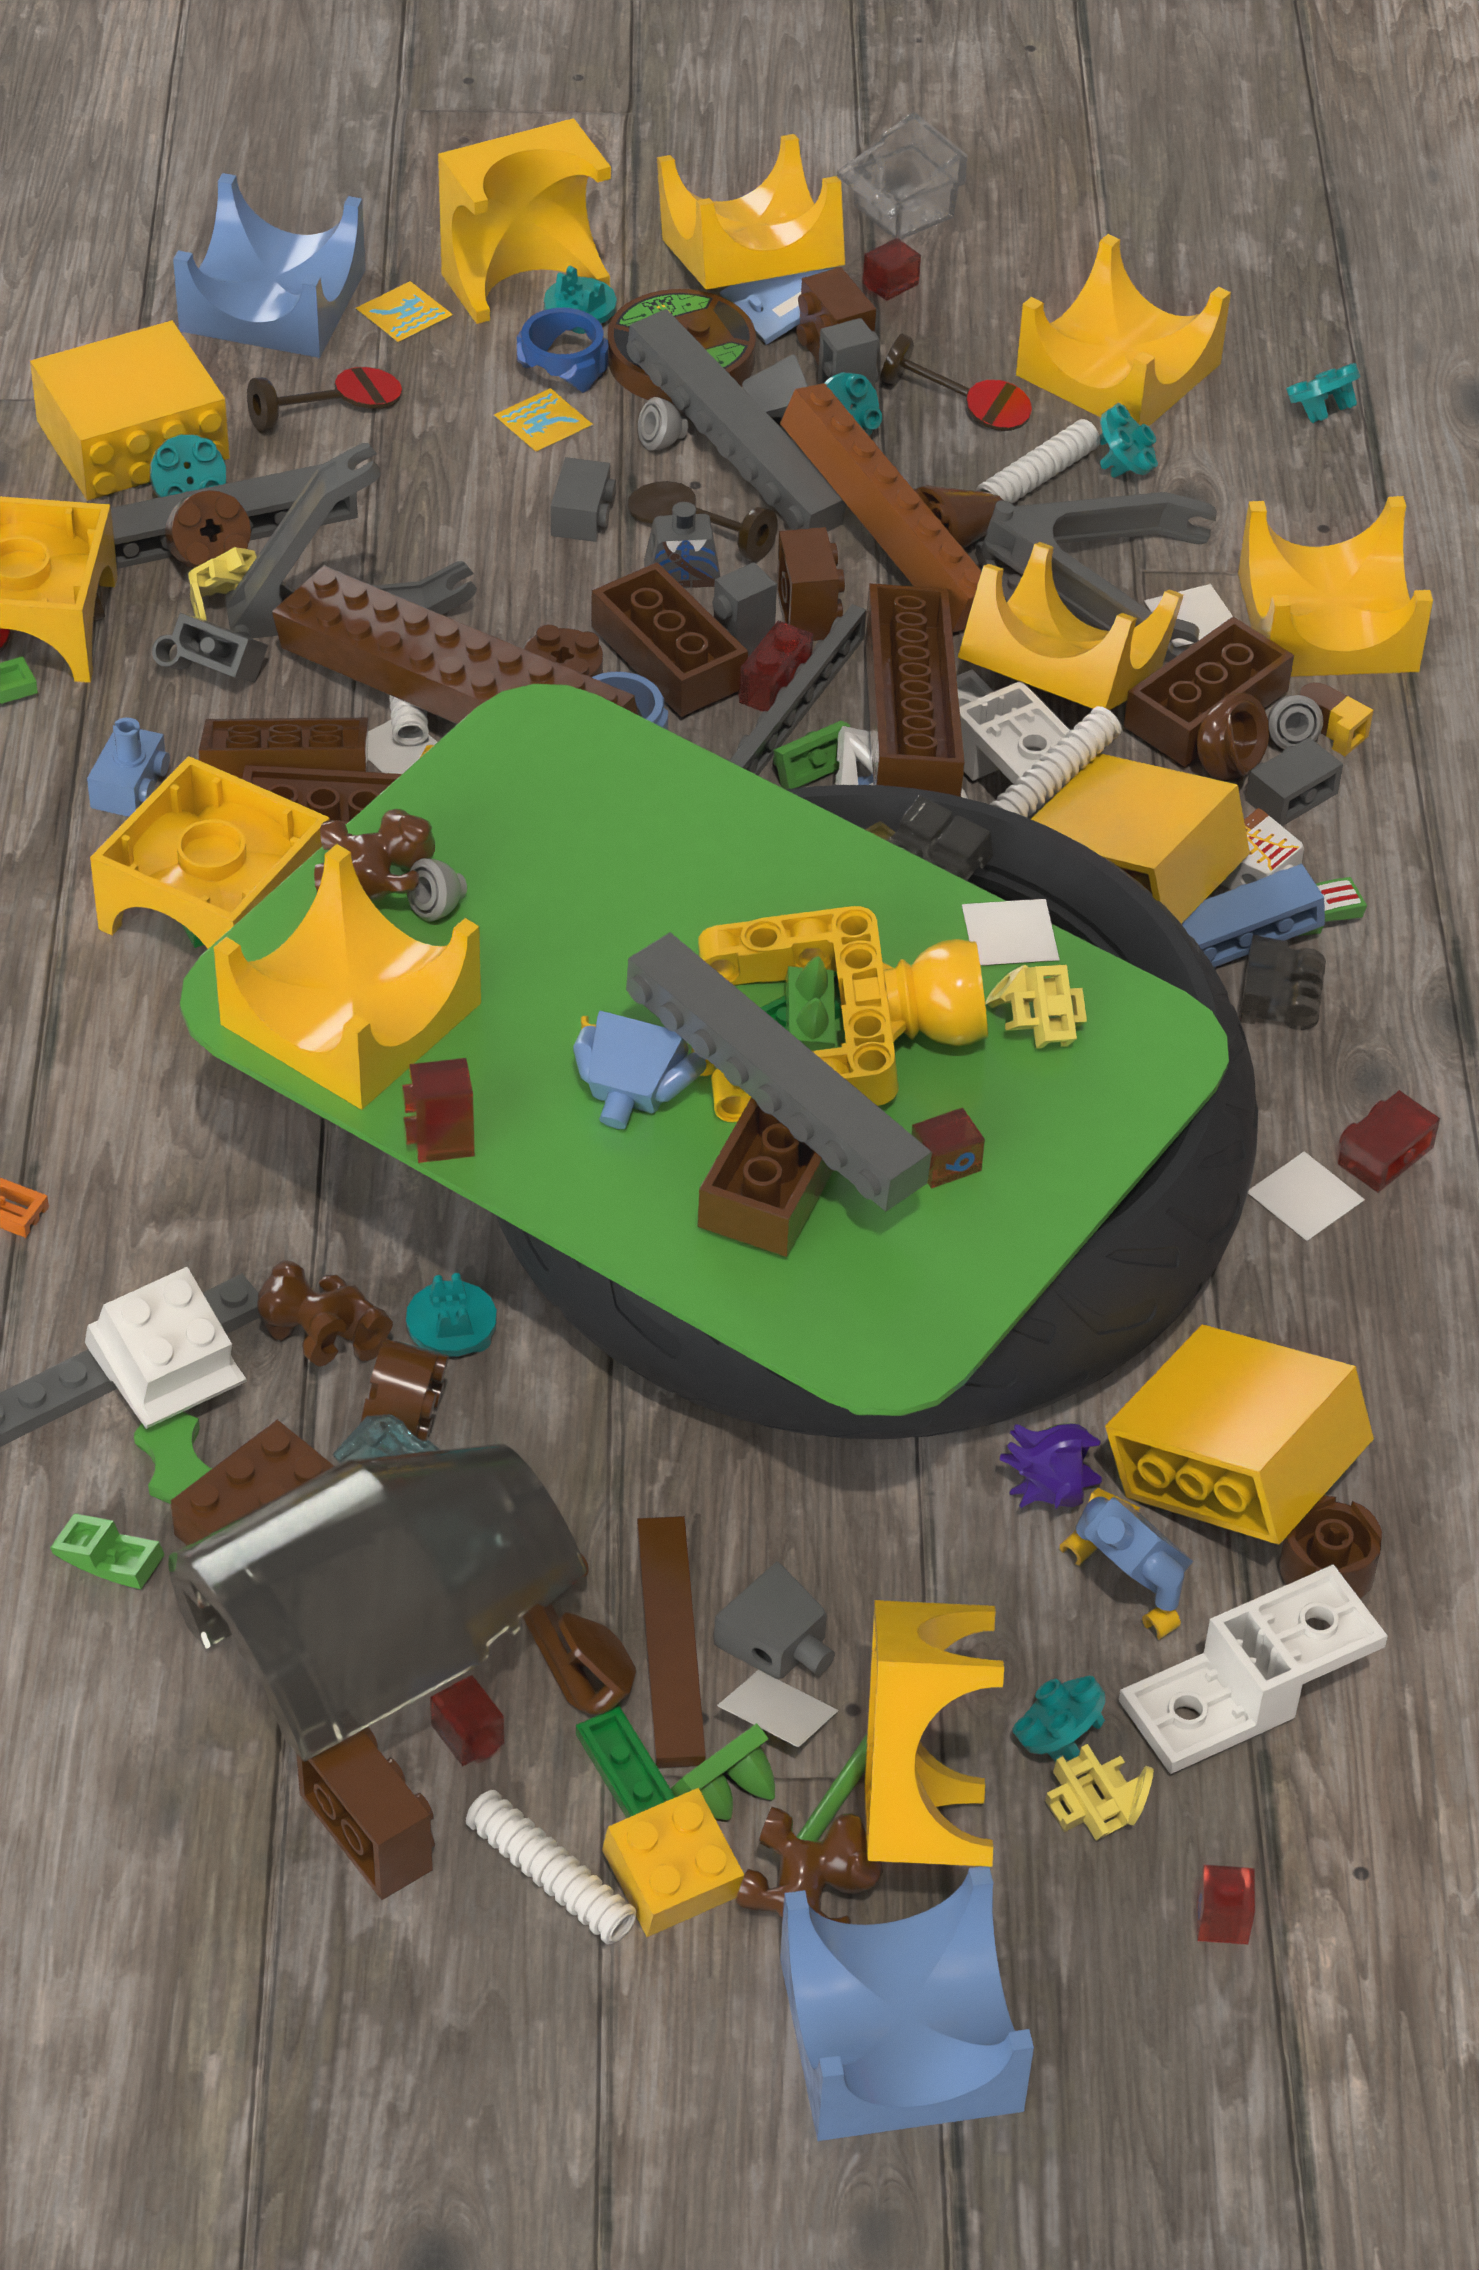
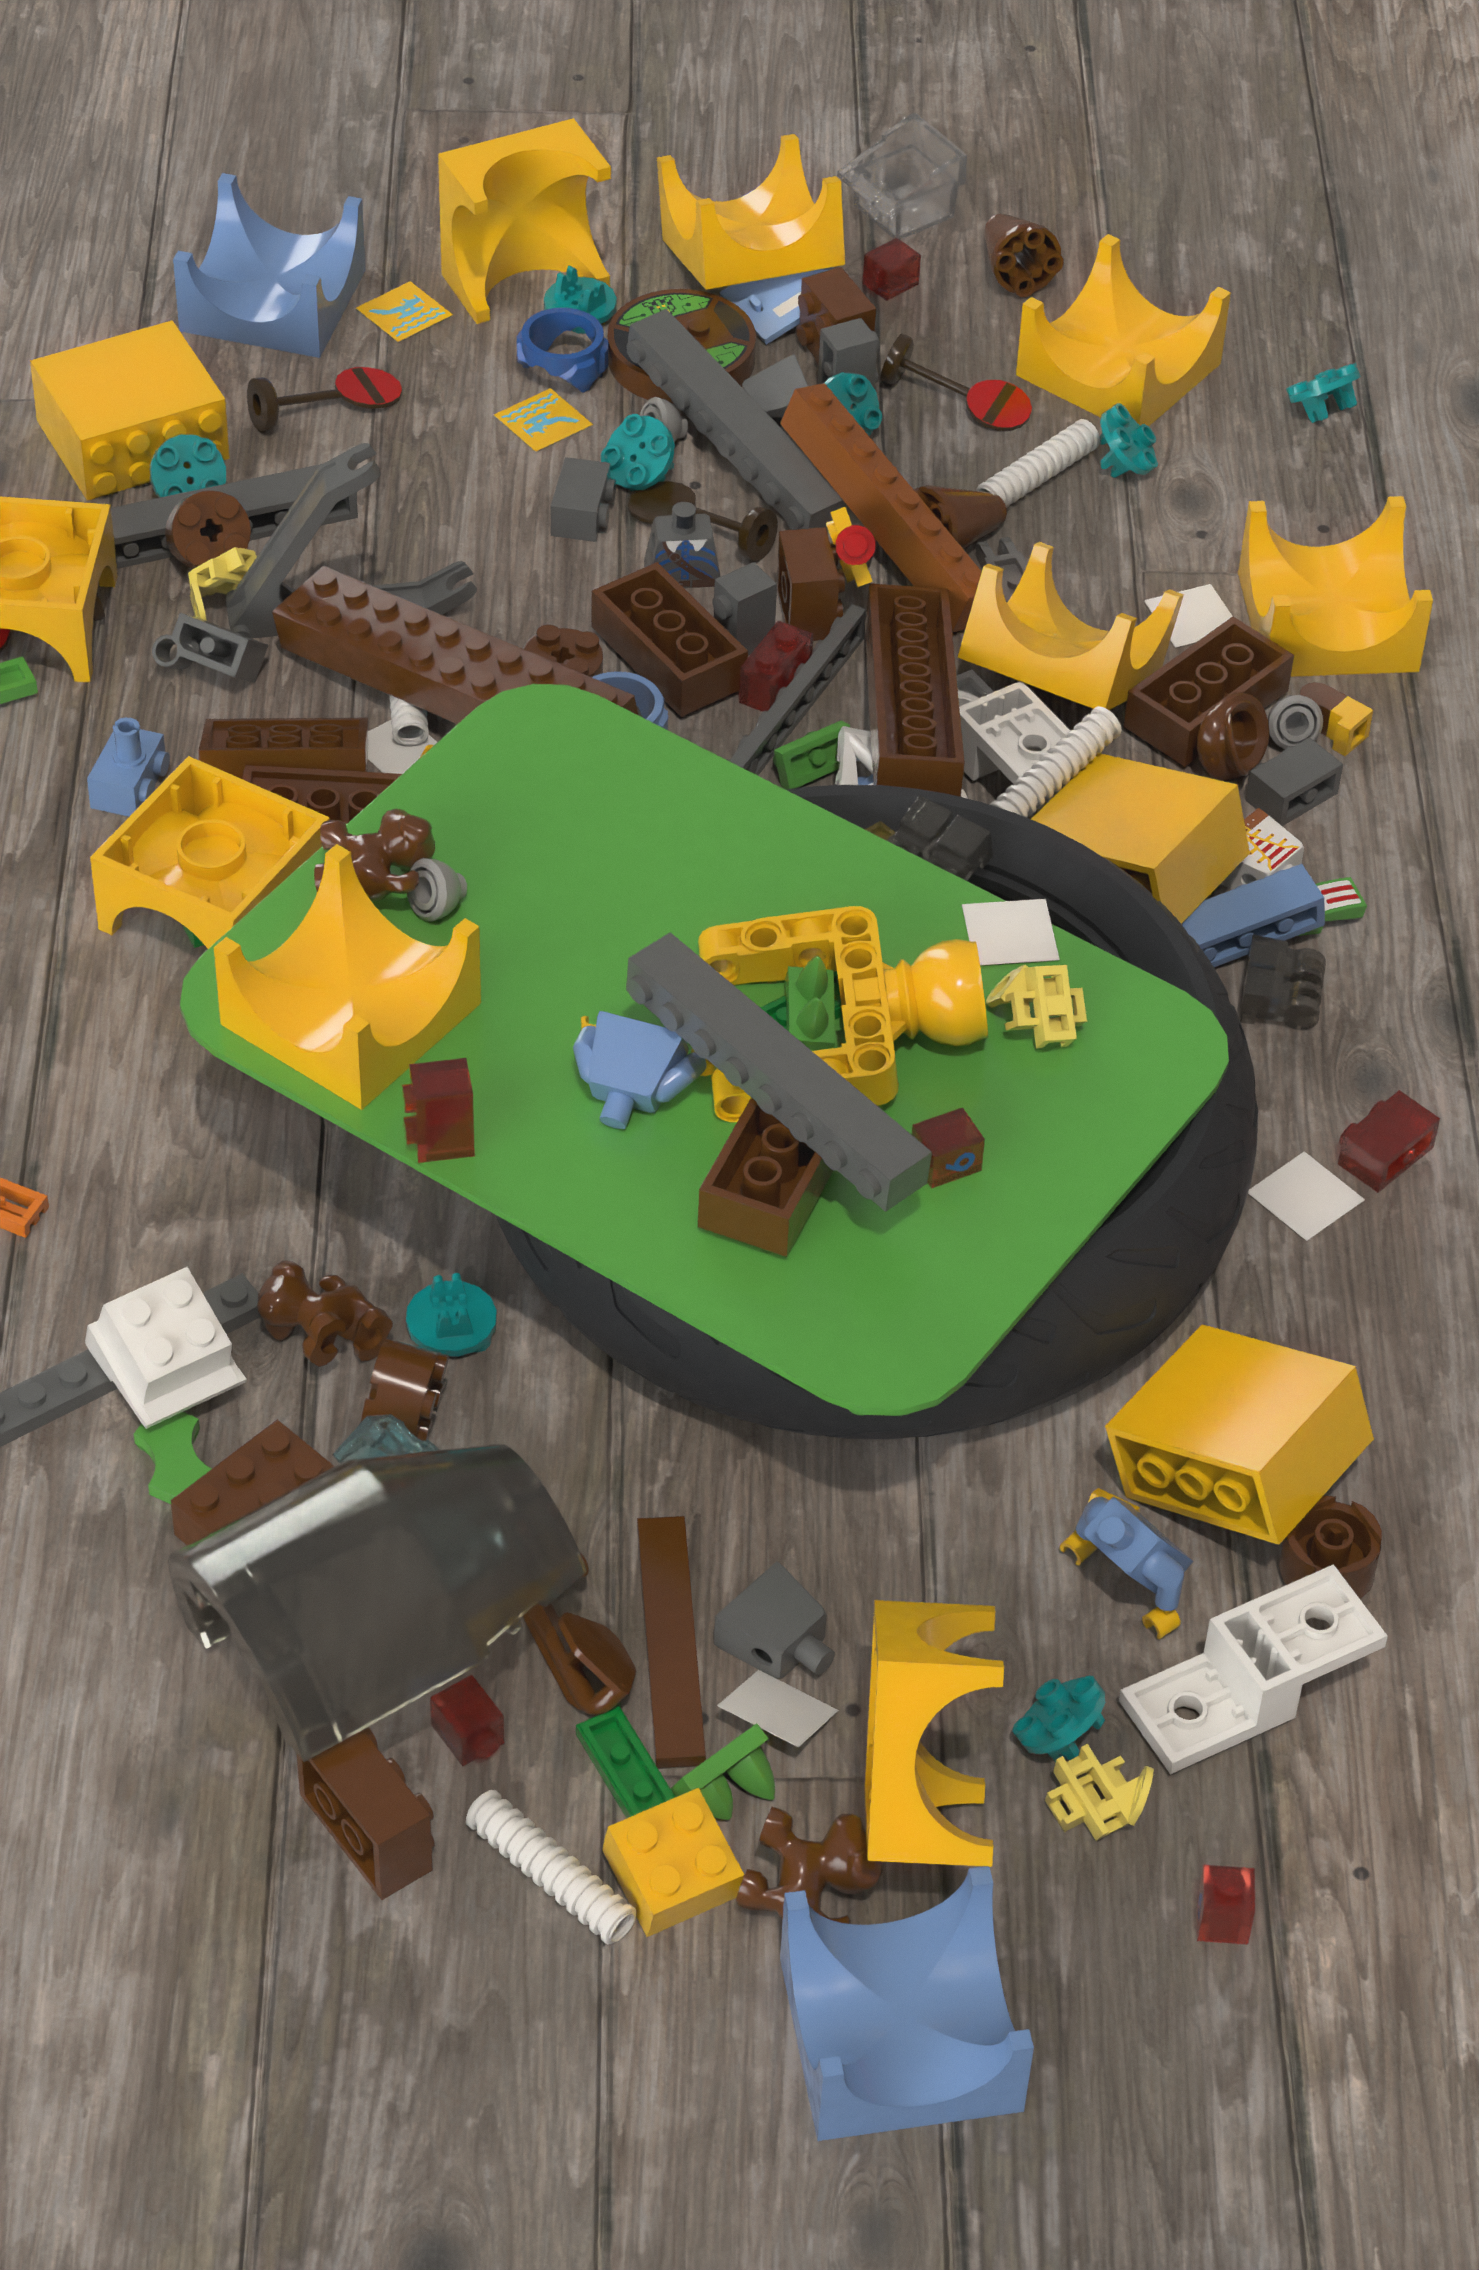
(99, 1549): bright green slope -> none
(639, 452): none -> teal plate
(835, 1795): bright green bar -> none
(853, 545): none -> plate
(1017, 529): dark grey piece -> none
(1022, 254): none -> reddish brown cone
(1052, 1464): dark purple hair -> none

